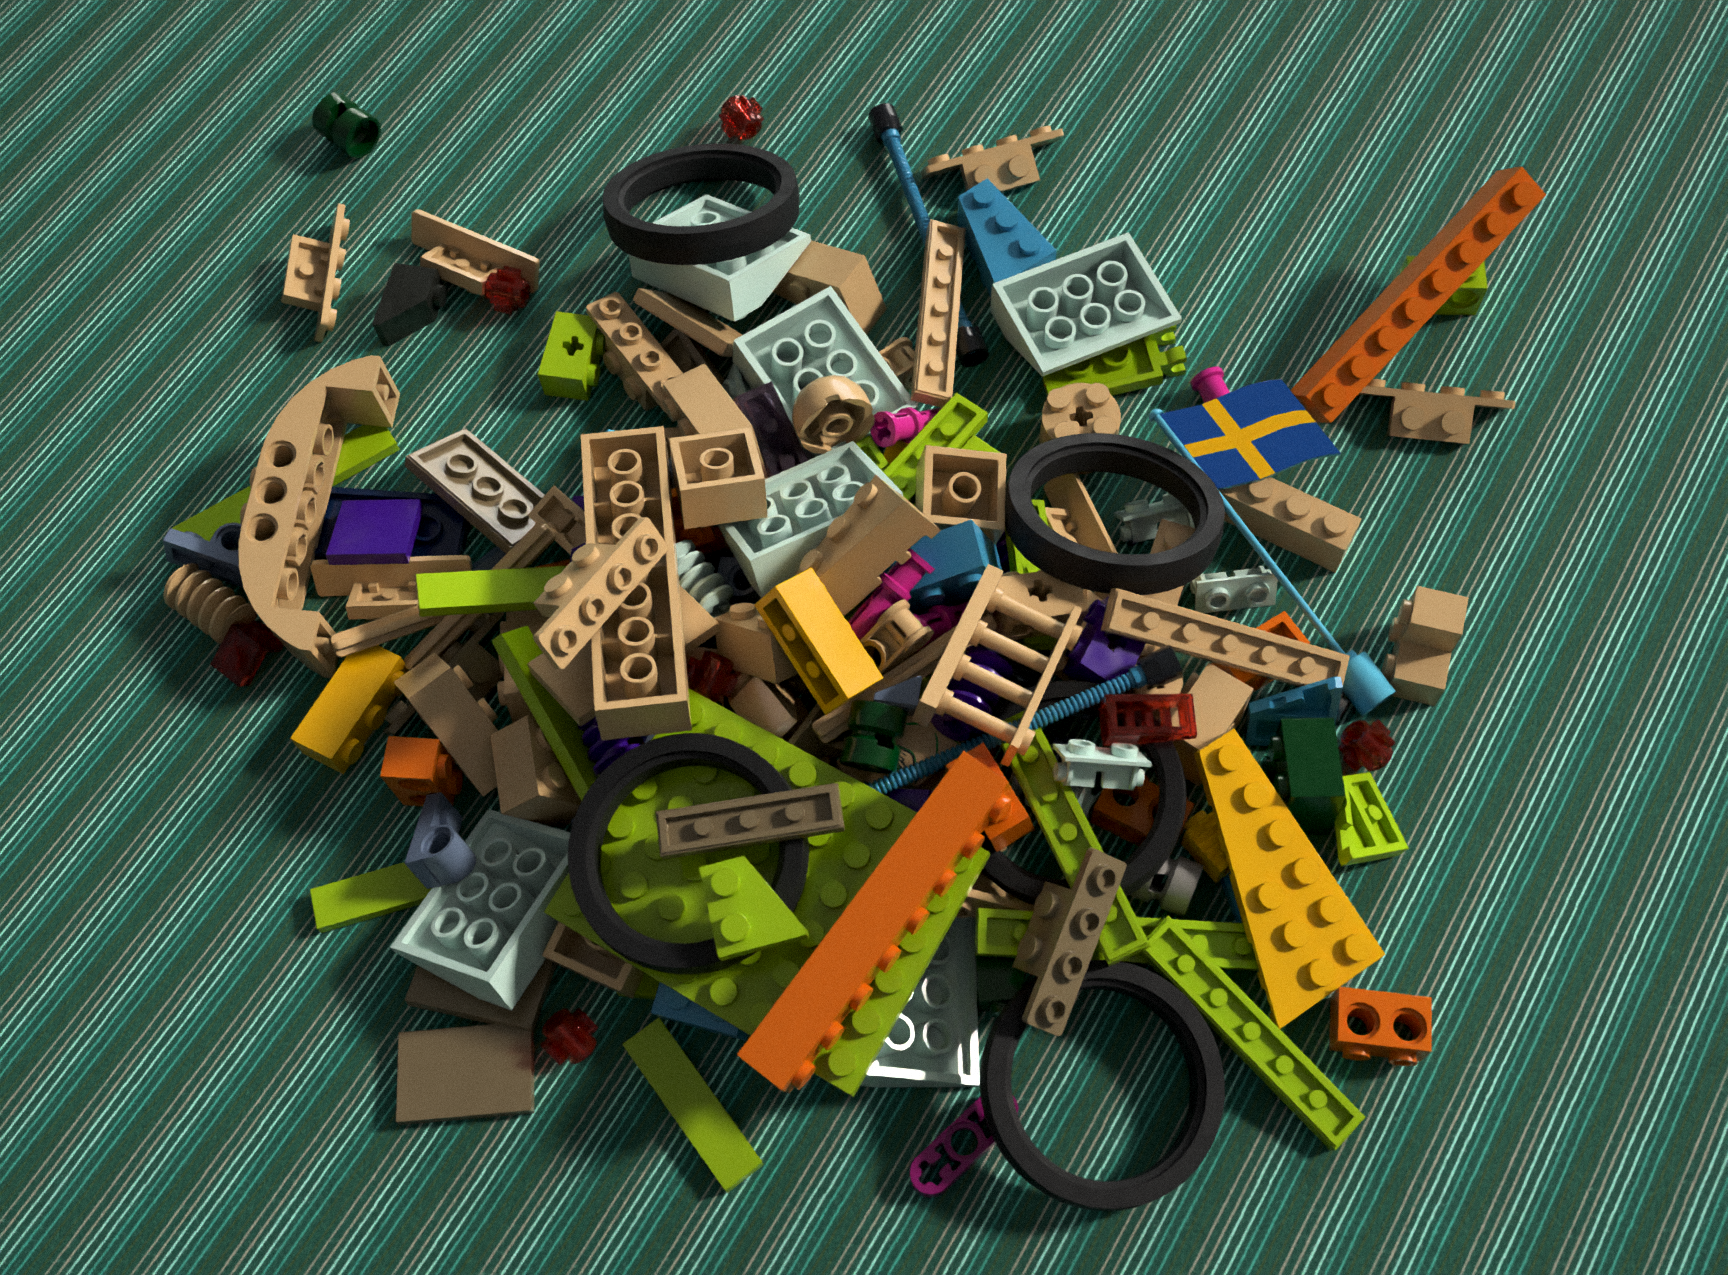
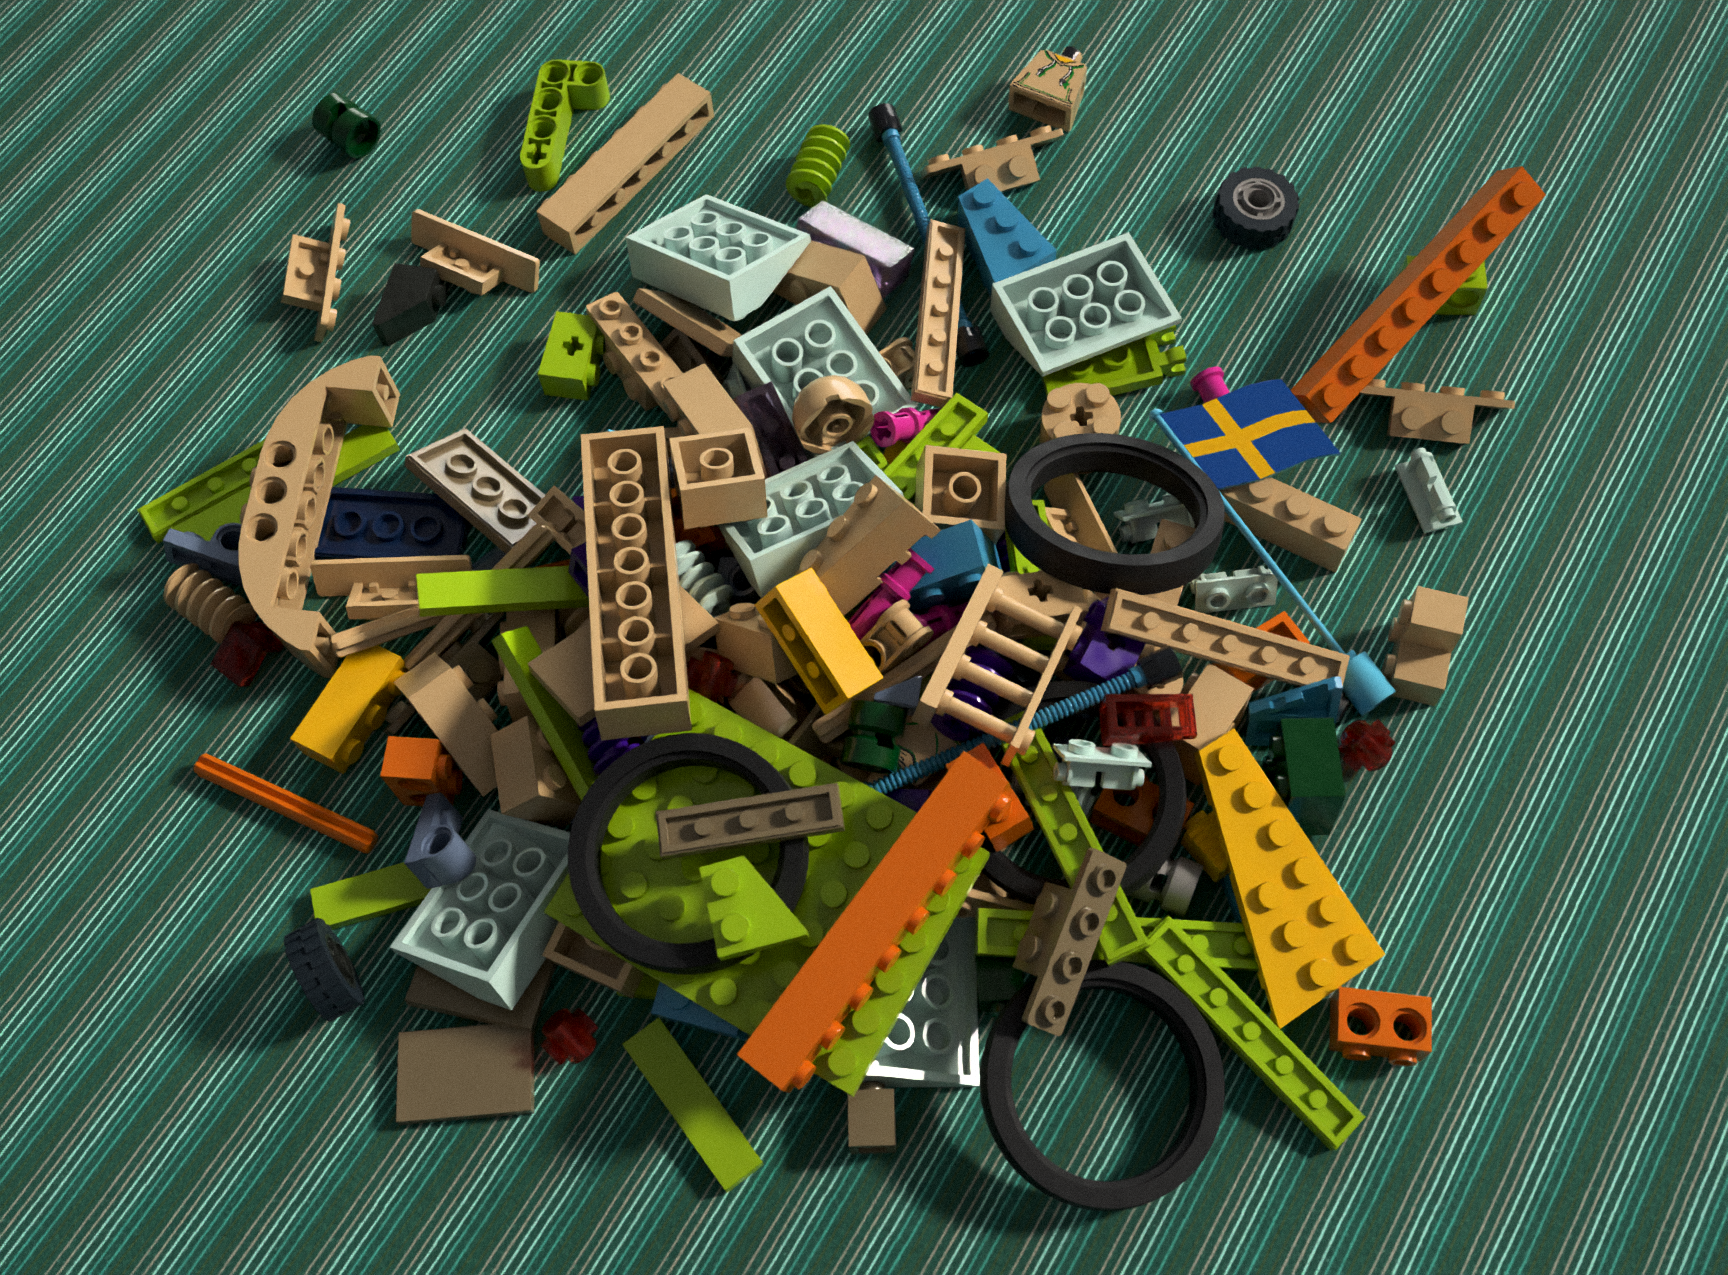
(200, 493): none -> lime tile
(286, 803): none -> orange axle
(323, 969): none -> black wheel
(375, 532): dark purple tile -> none
(507, 290): clear red gear -> none
(558, 91): none -> lime beam
(593, 589): tan bracket -> none
(625, 163): none -> tan brick
(705, 242): black tyre -> none
(741, 117): clear red gear -> none
(817, 164): none -> lime piece
(872, 1120): none -> dark tan brick
(885, 255): none -> brick
(931, 1157): magenta beam -> none
(1050, 88): none -> tan torso
(1255, 208): none -> black wheel
(1365, 823): lime wing -> none
(1428, 492): none -> light aqua hinge

